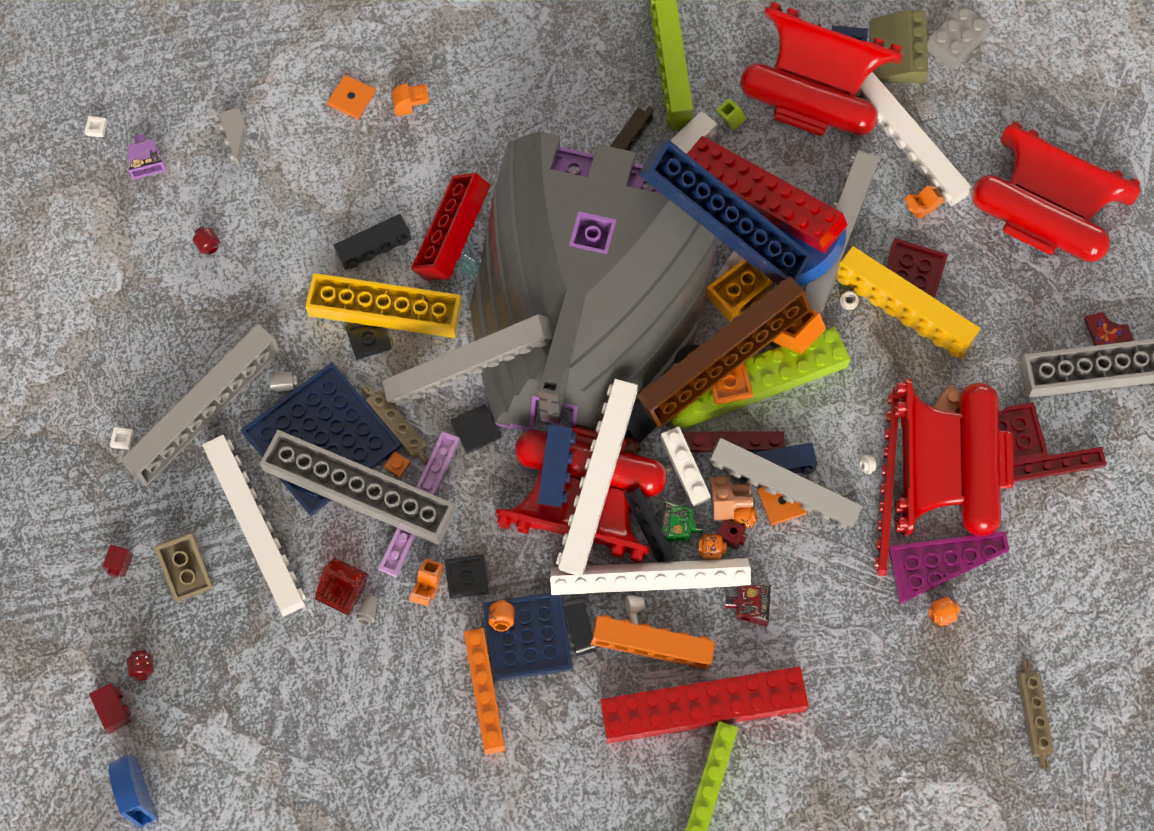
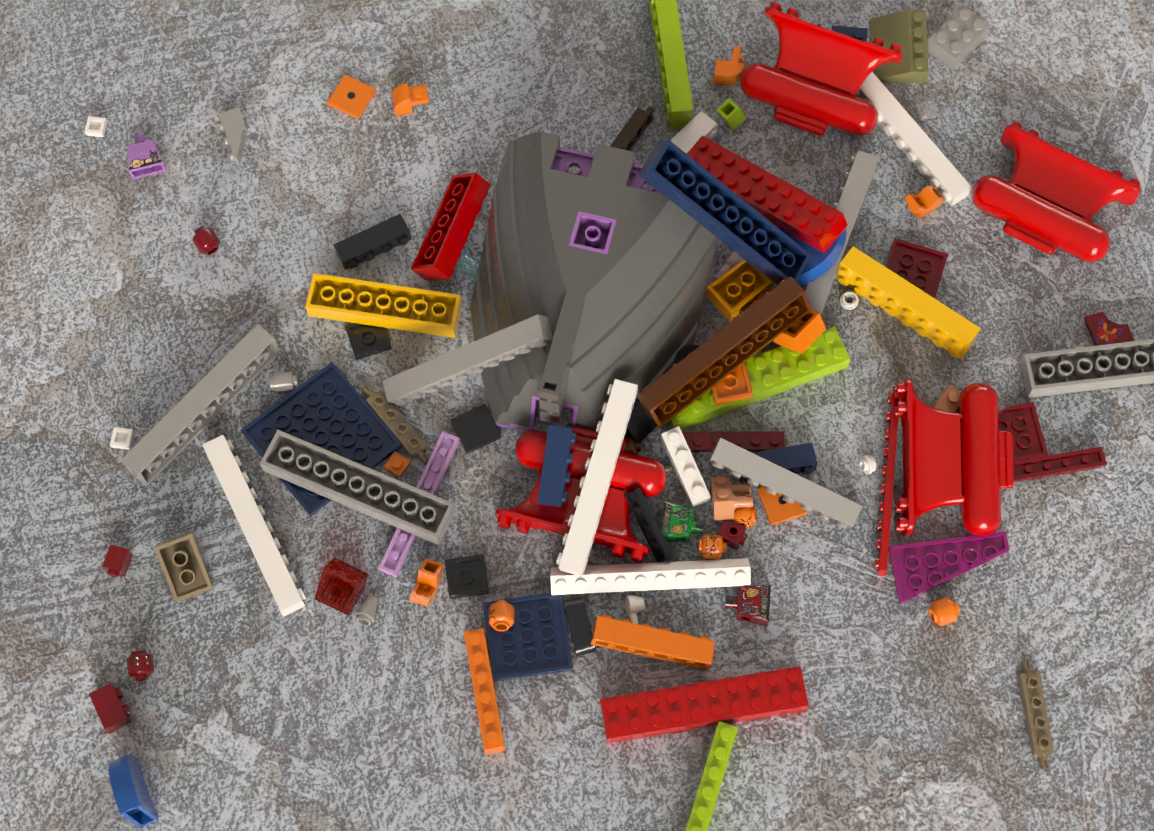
(729, 72): none -> orange brick

